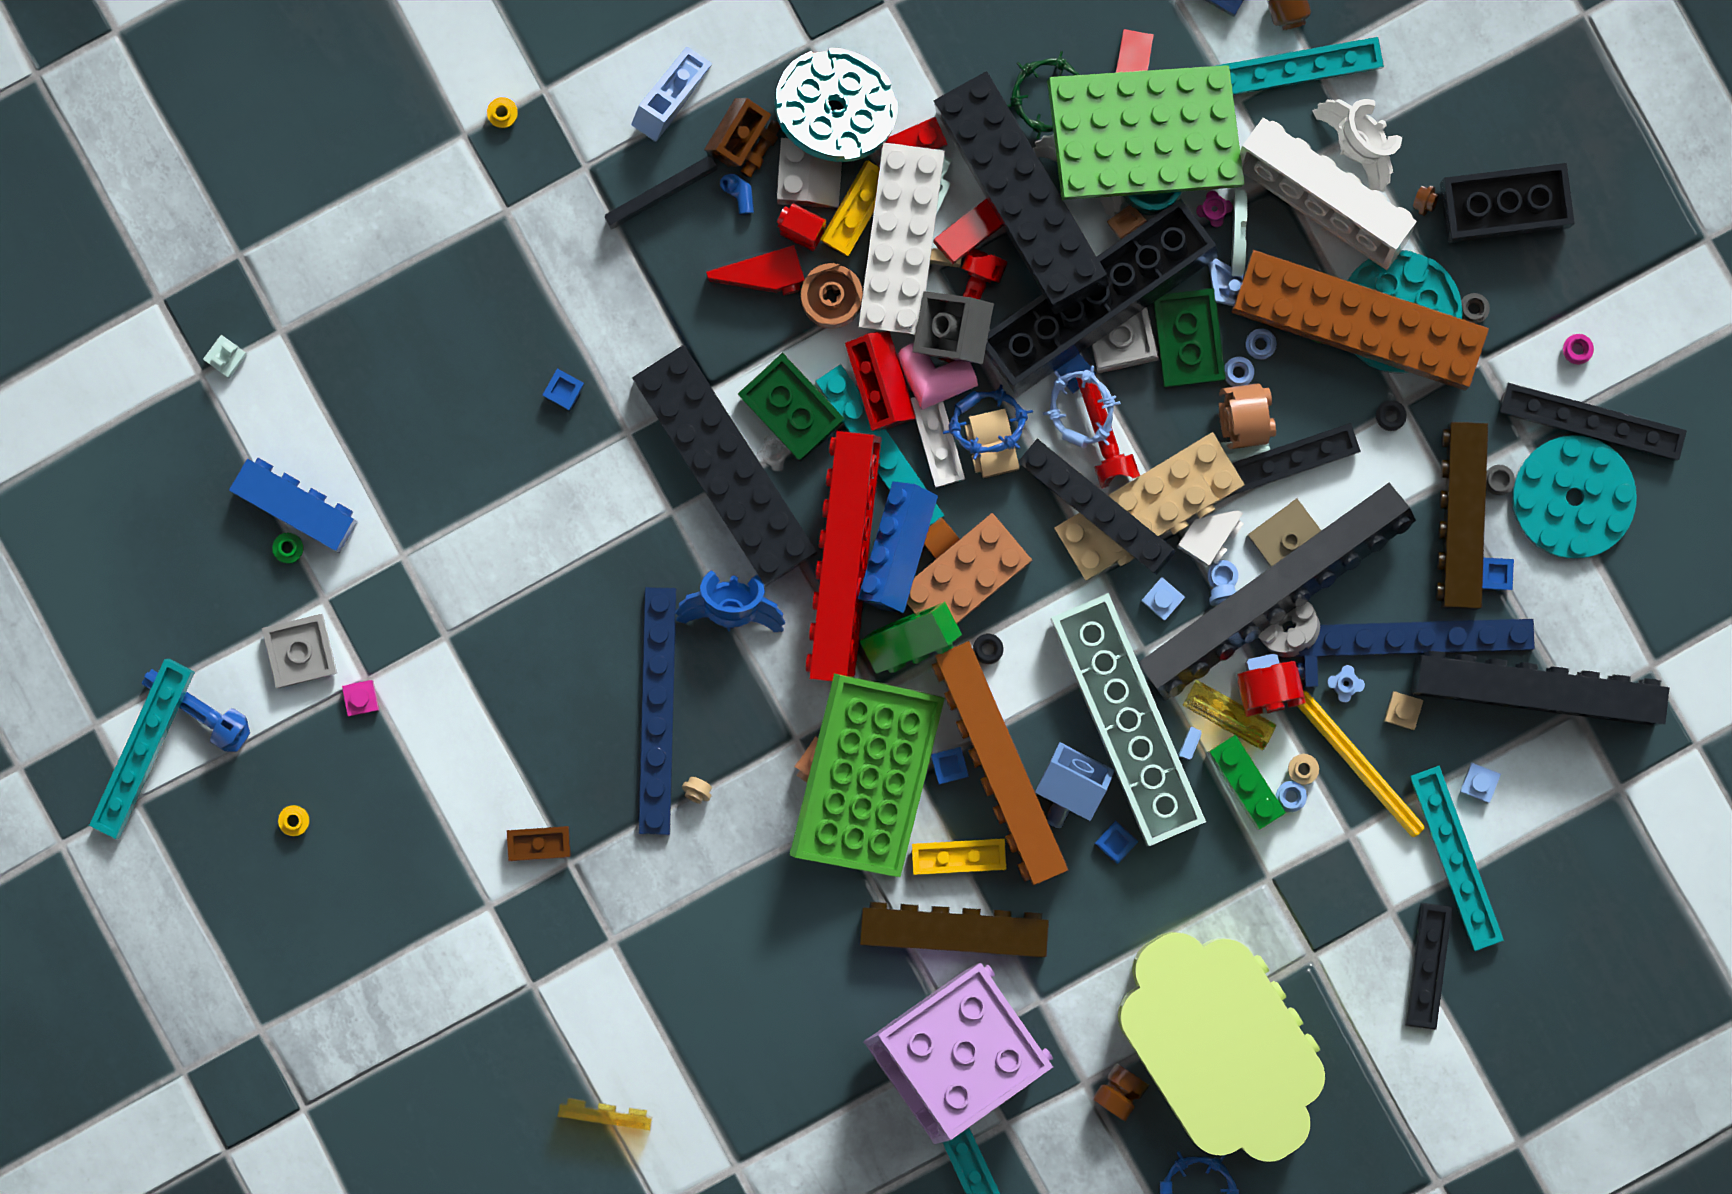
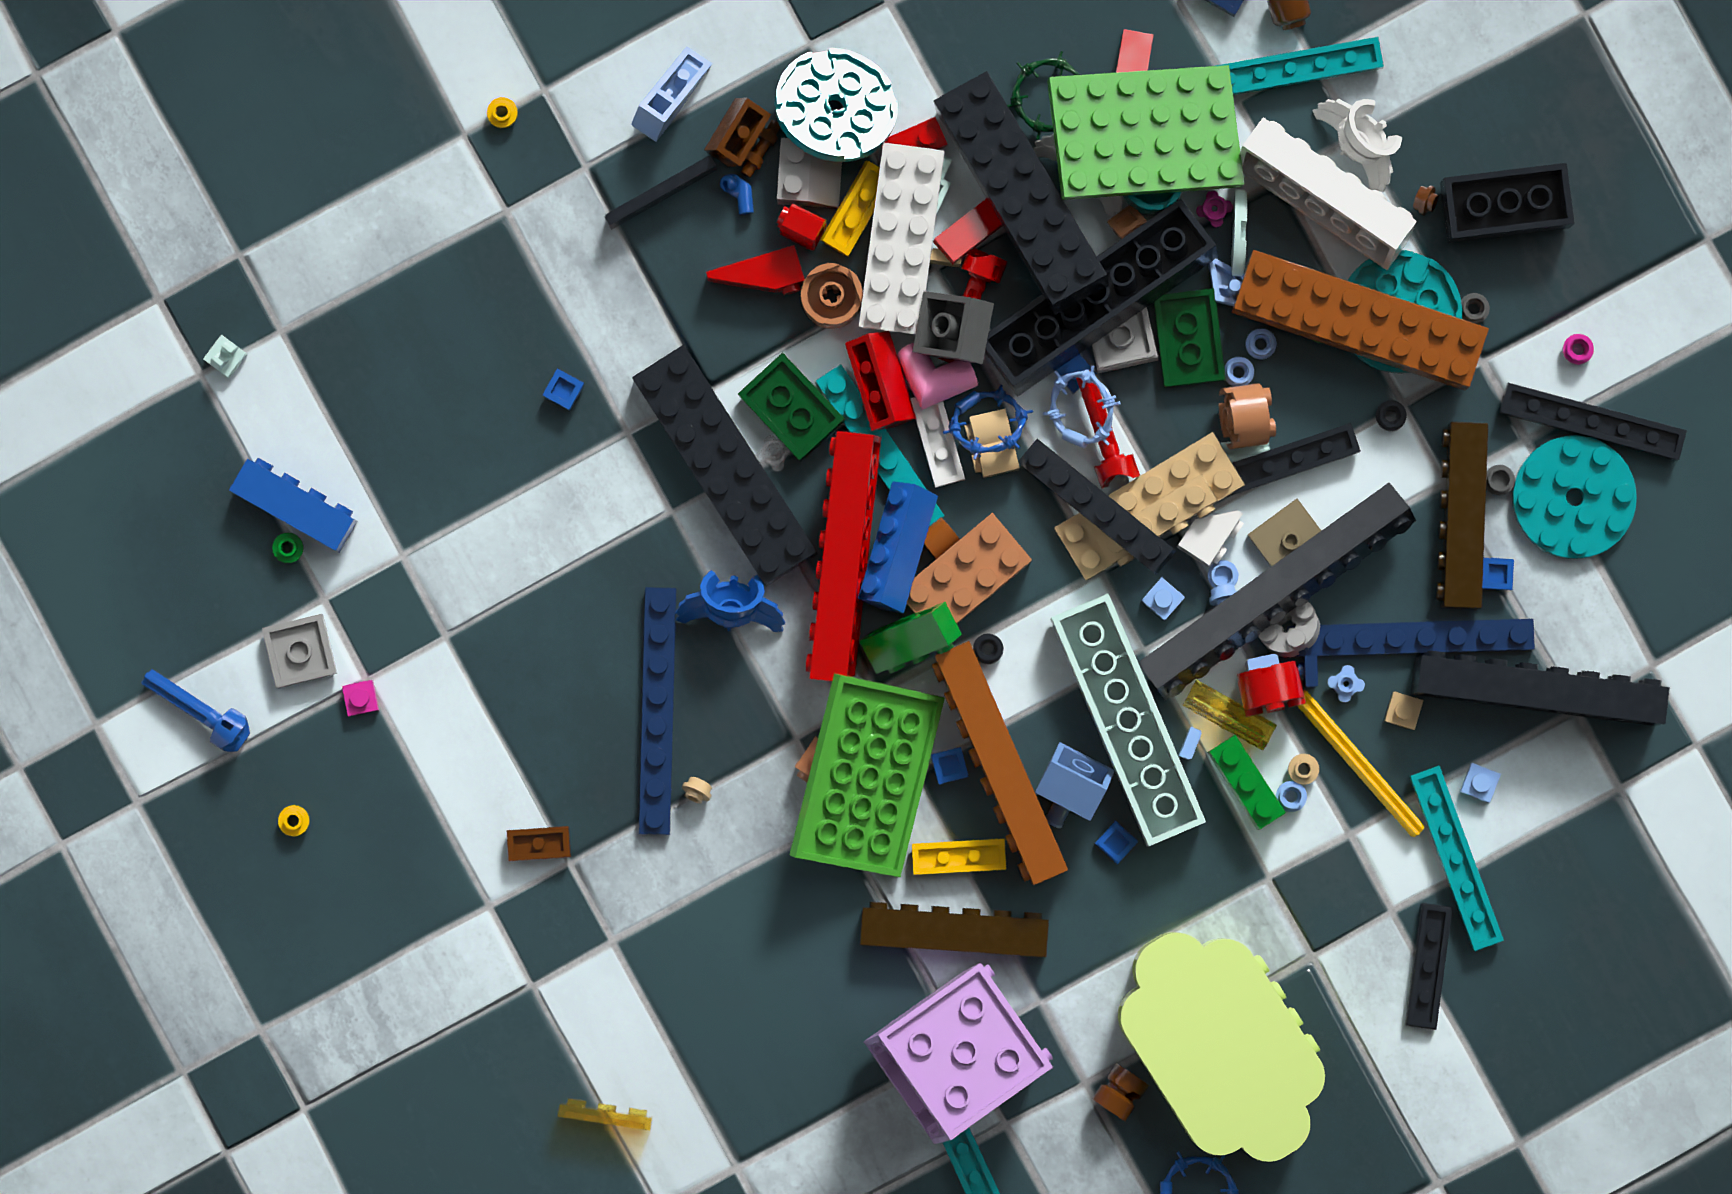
(142, 748): teal plate -> none

